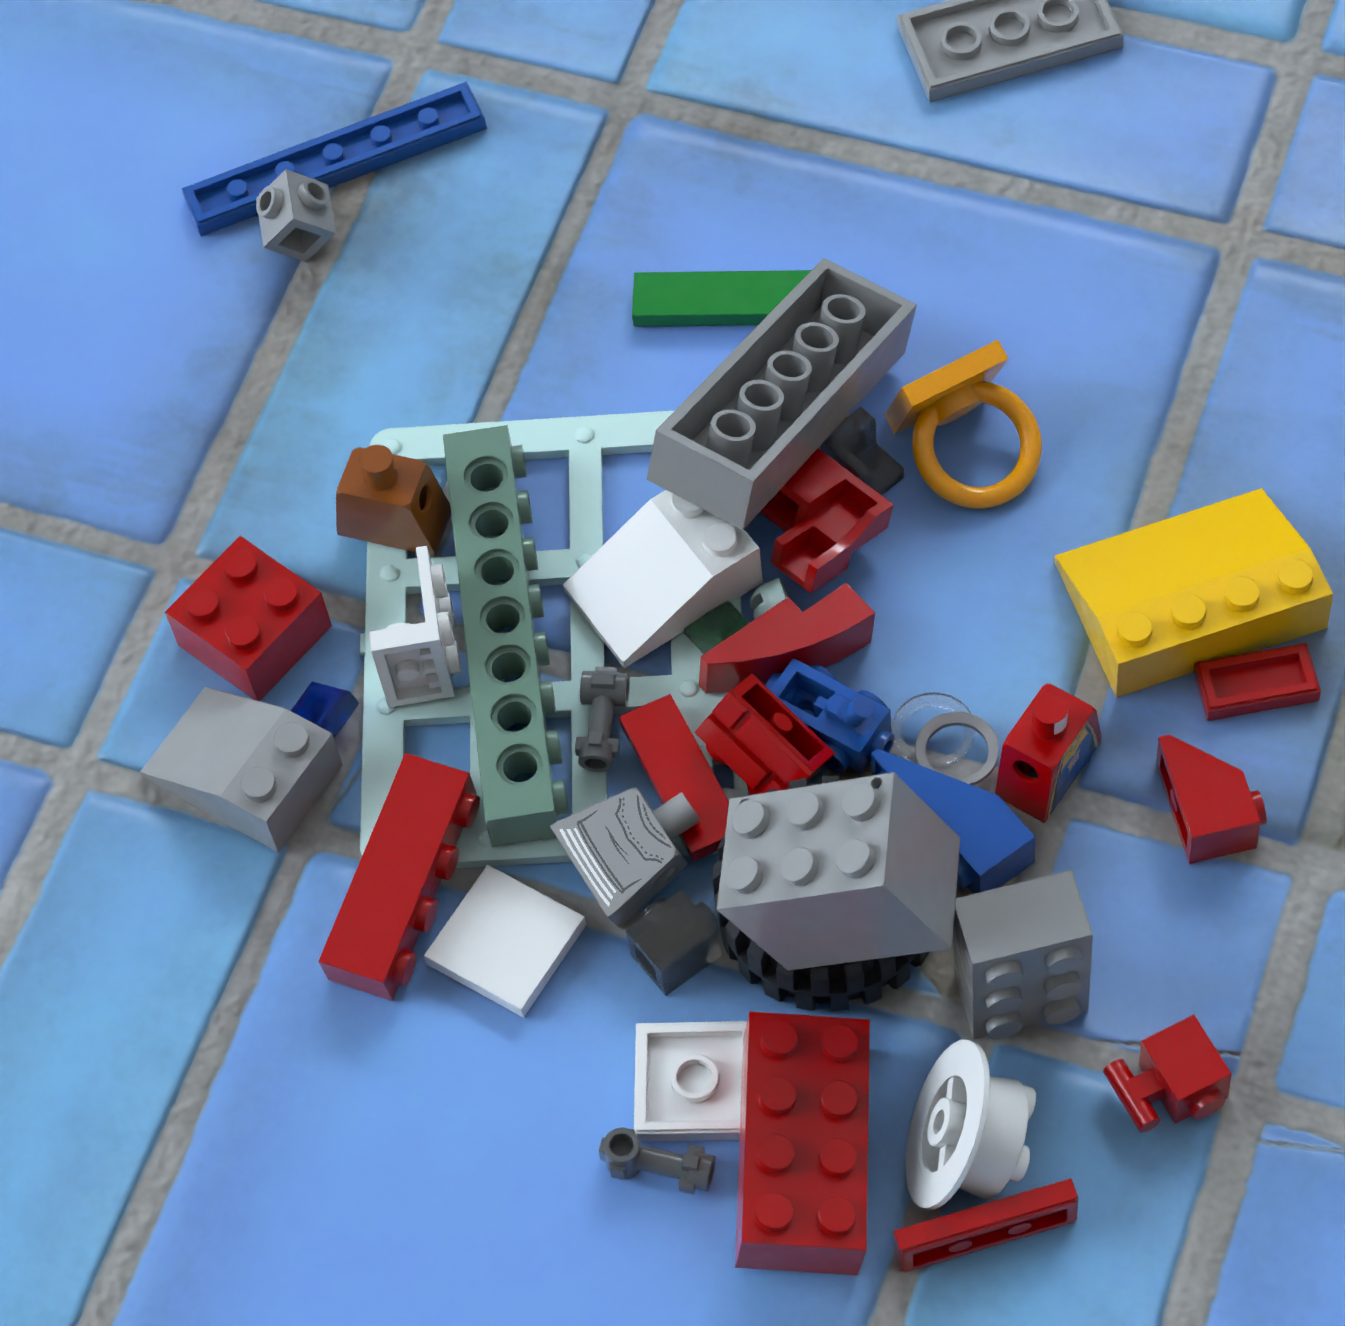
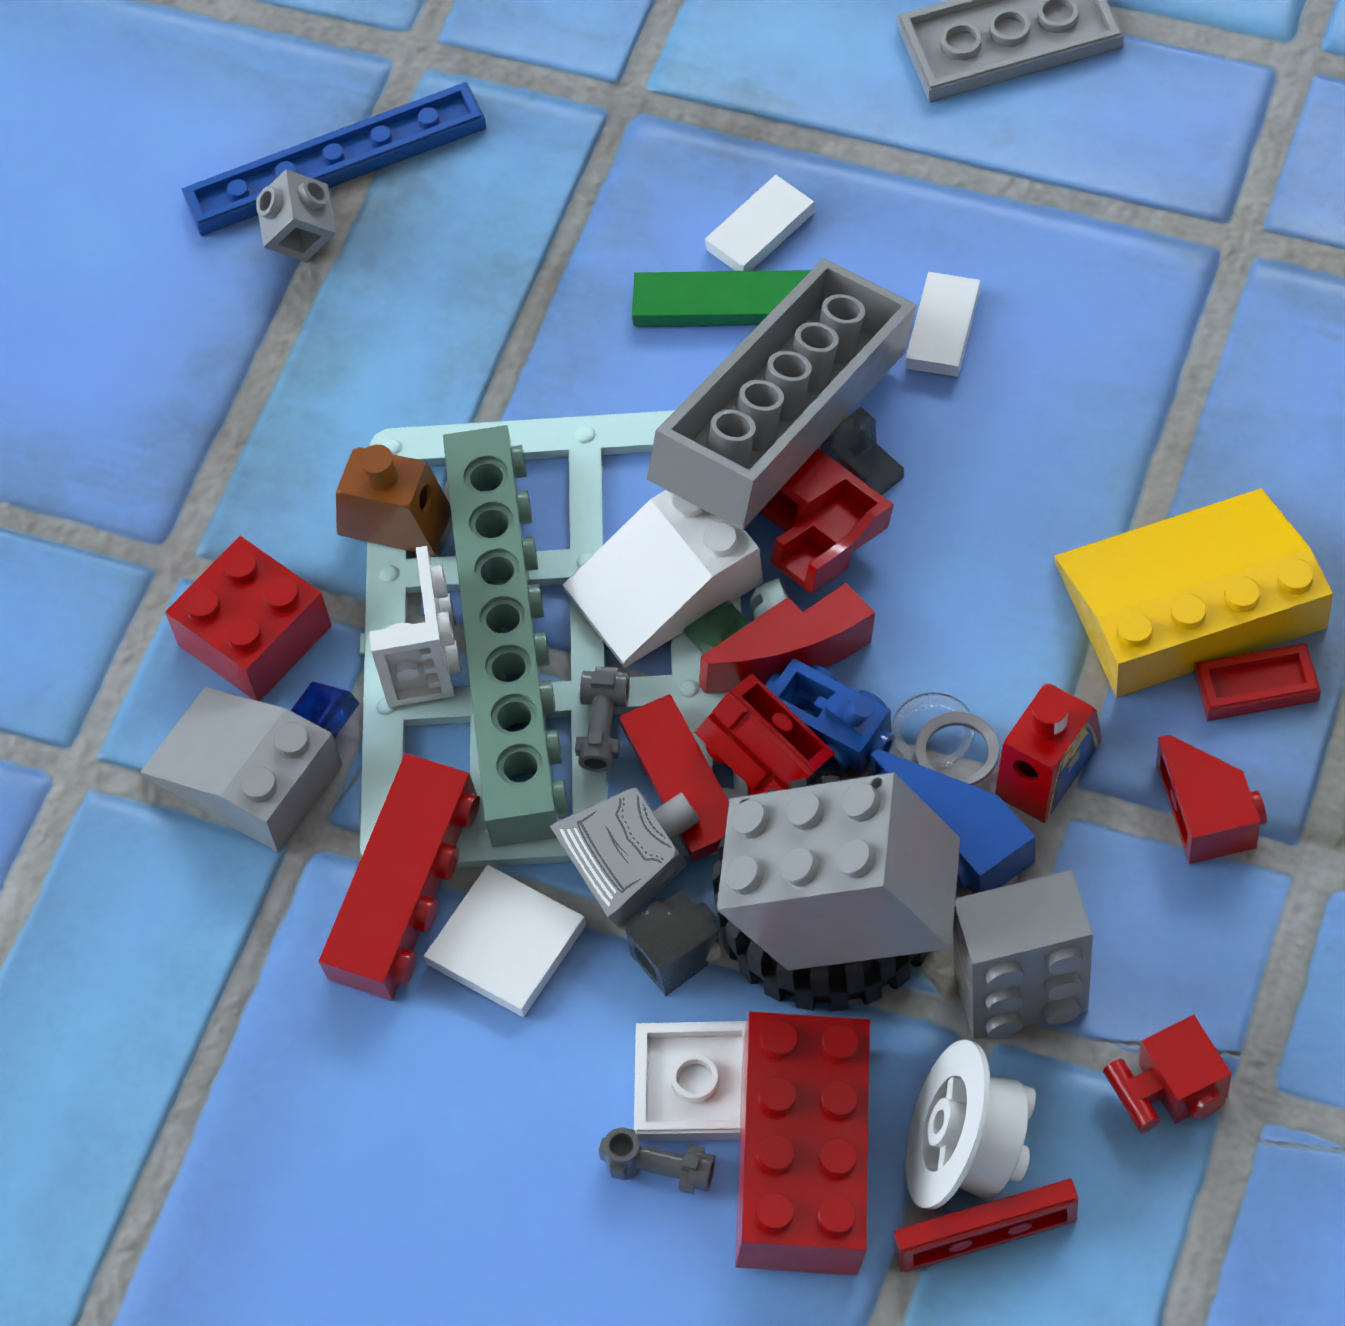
(760, 225): none -> white tile
(943, 324): none -> white tile
(950, 395): light orange tile -> none

